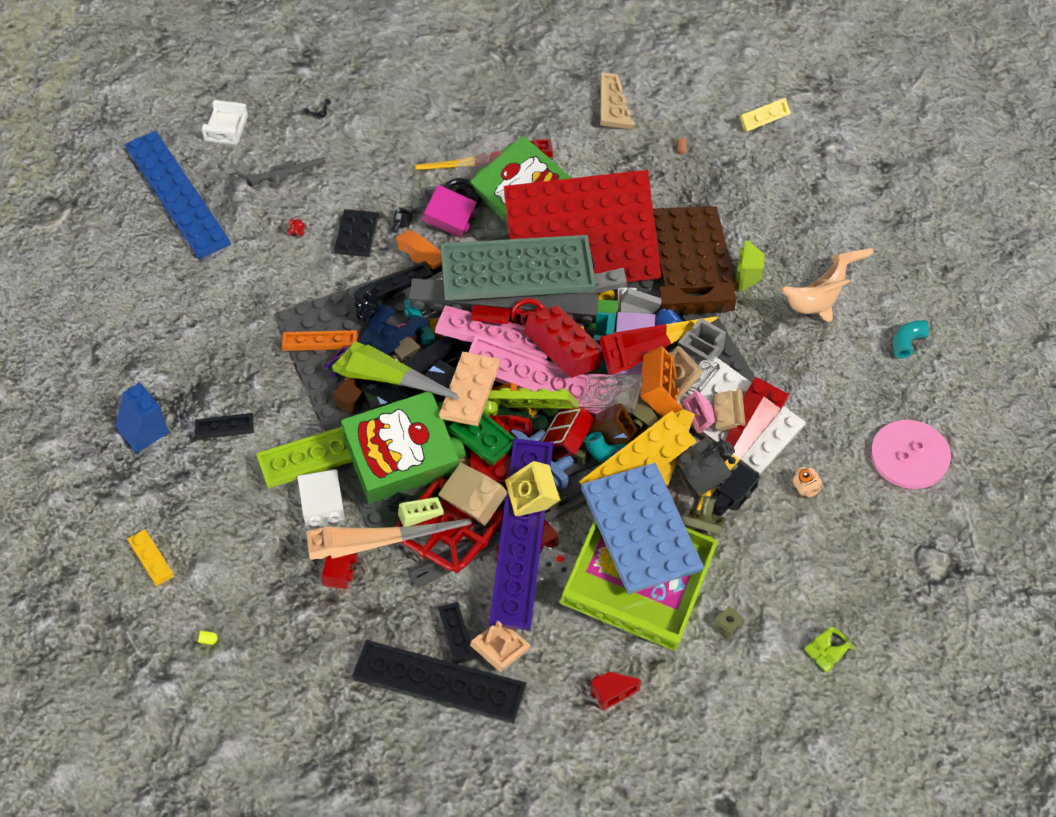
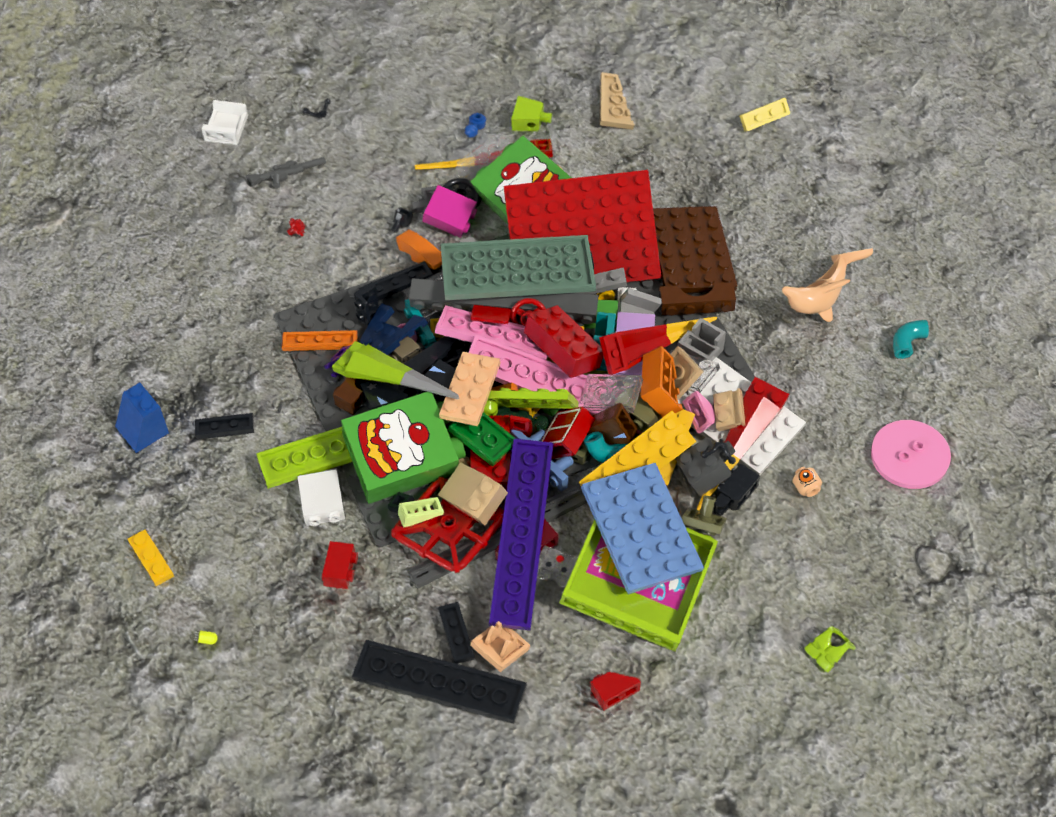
(178, 195): blue plate -> none
(345, 541): light nougat plate -> none
(356, 233): black plate -> none
(476, 122): none -> blue plate
(529, 115): none -> lime torso
(532, 489): light yellow slope -> none
(666, 316): blue head -> none
(681, 146): nougat piece -> none
(728, 628): olive piece -> none
(749, 266): lime slope -> none

